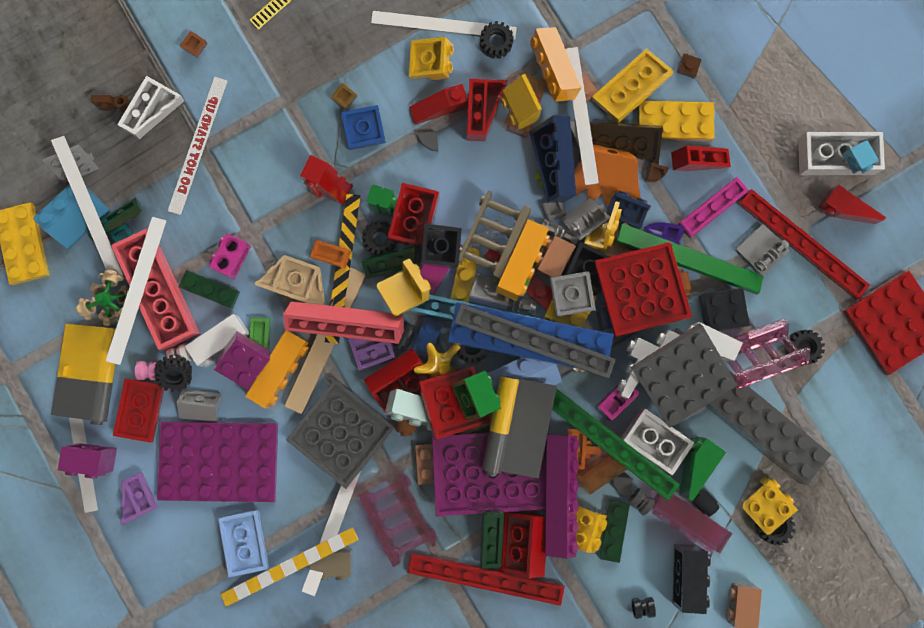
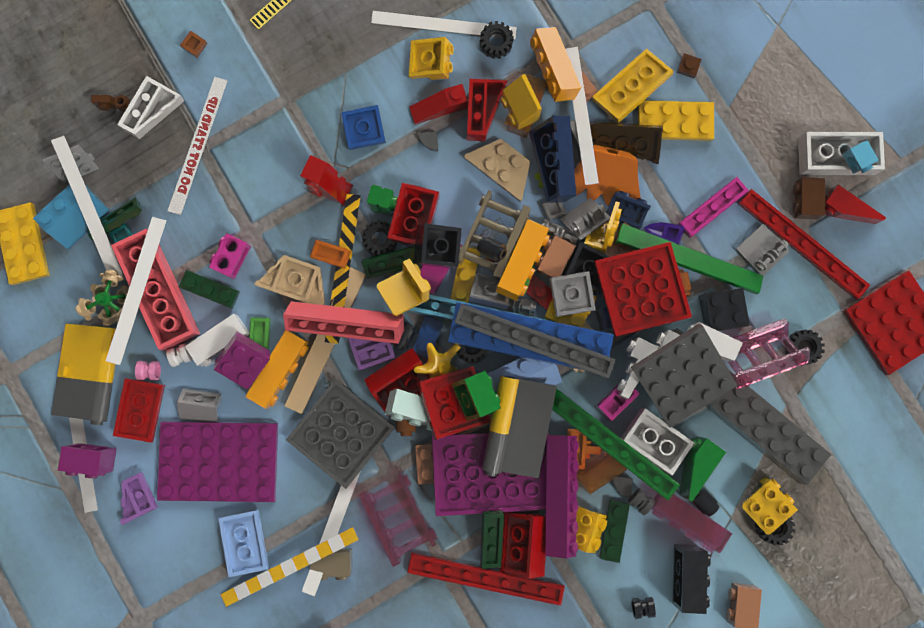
(173, 364): black tyre -> none
(344, 96): pearl gold plate -> none
(492, 249): none -> black brick
(502, 166): none -> tan wing
(656, 172): reddish brown tile -> none
(700, 158): red slope -> none
(809, 198): none -> reddish brown brick

